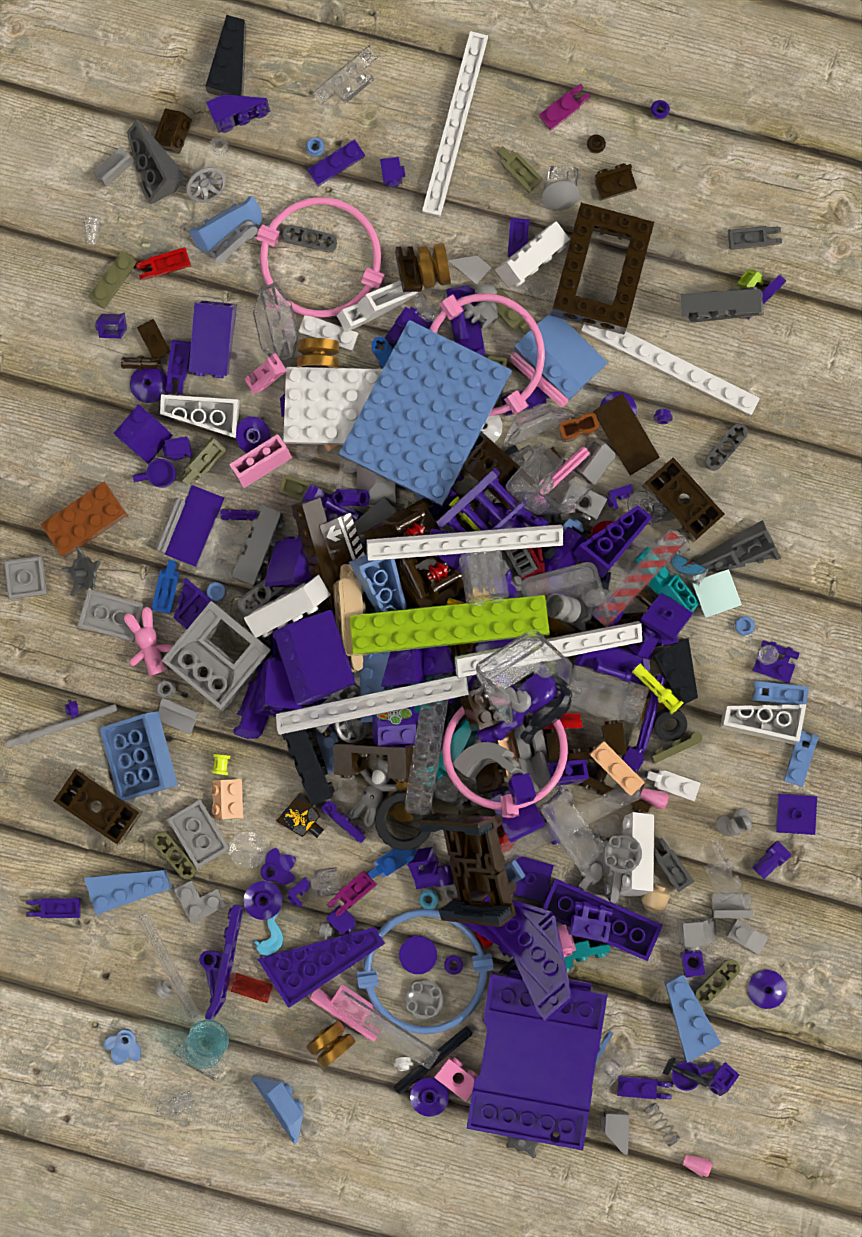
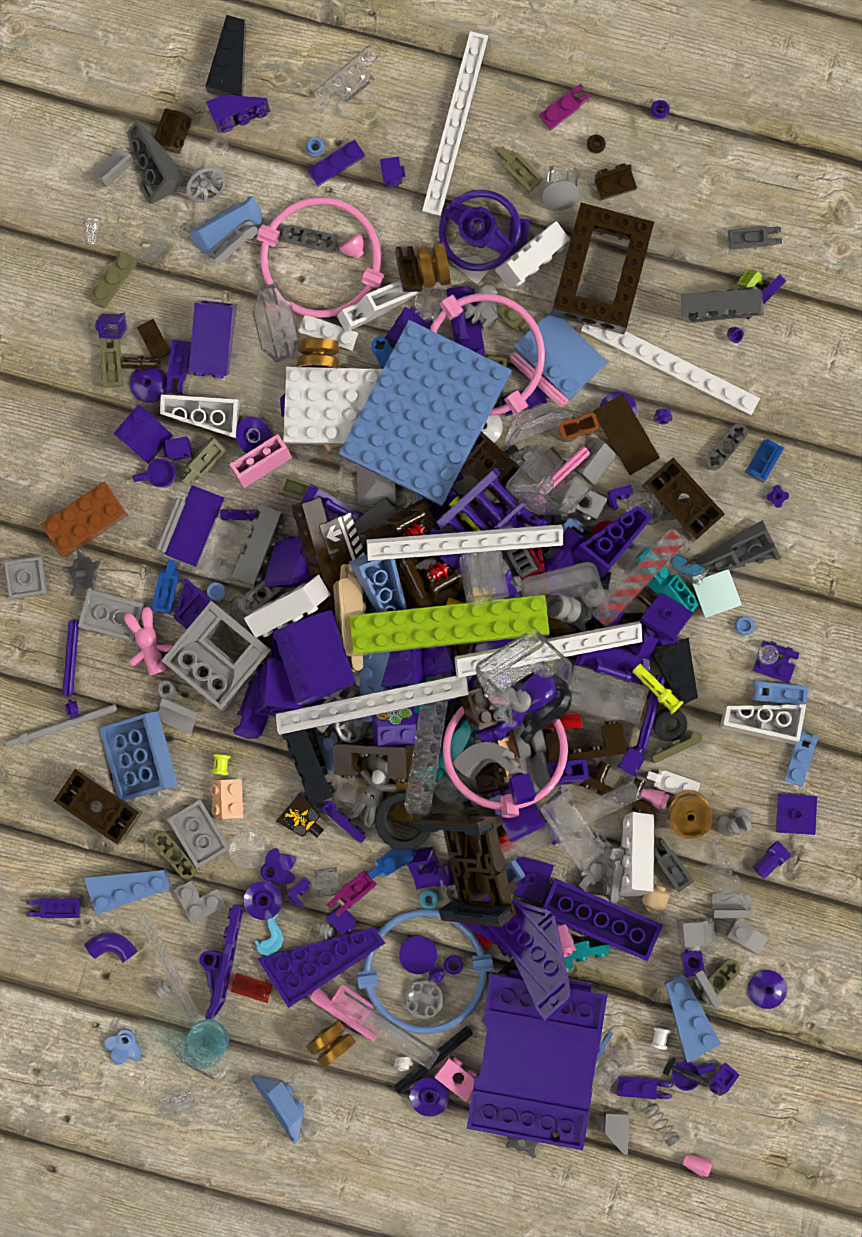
(70, 658): none -> dark purple axle
(110, 942): none -> dark purple cylinder
(111, 363): none -> olive plate
(165, 263): red hinge -> none
(265, 374): bright pink hinge -> none
(351, 497): dark purple piece -> none
(353, 246): none -> bright pink brick
(436, 974): none -> dark purple piece
(487, 235): none -> dark purple piece
(590, 928): dark purple plate -> none
(617, 768): light nougat plate -> none
(622, 853): light grey dish -> none
(660, 1038): none -> white bush
(690, 814): none -> pearl gold wheel
(709, 994): none -> light grey plate
(735, 334): none -> dark purple hinge
(764, 460): none -> blue hinge
(777, 501): none -> dark purple plate

